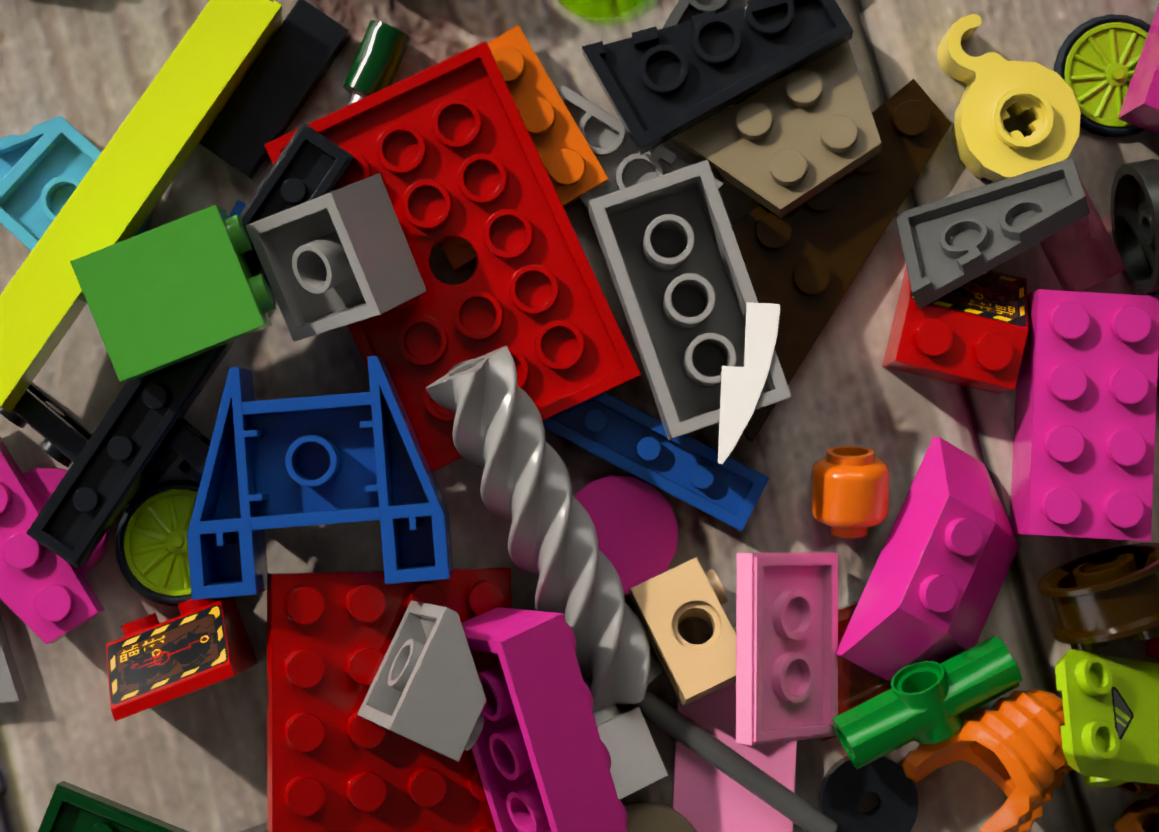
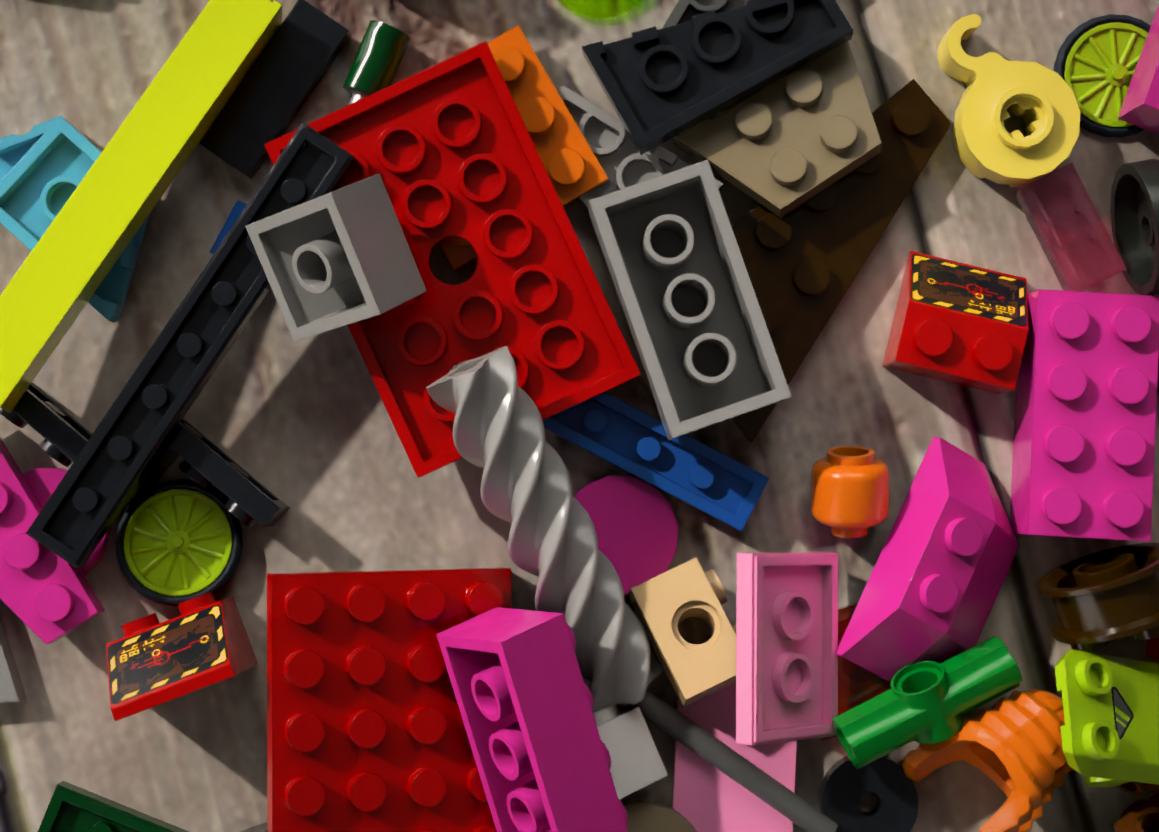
(174, 292): bright green brick -> none
(308, 467): blue wedge -> none
(428, 683): light grey slope -> none
(743, 385): white sticker -> none
(984, 227): dark grey wing -> none

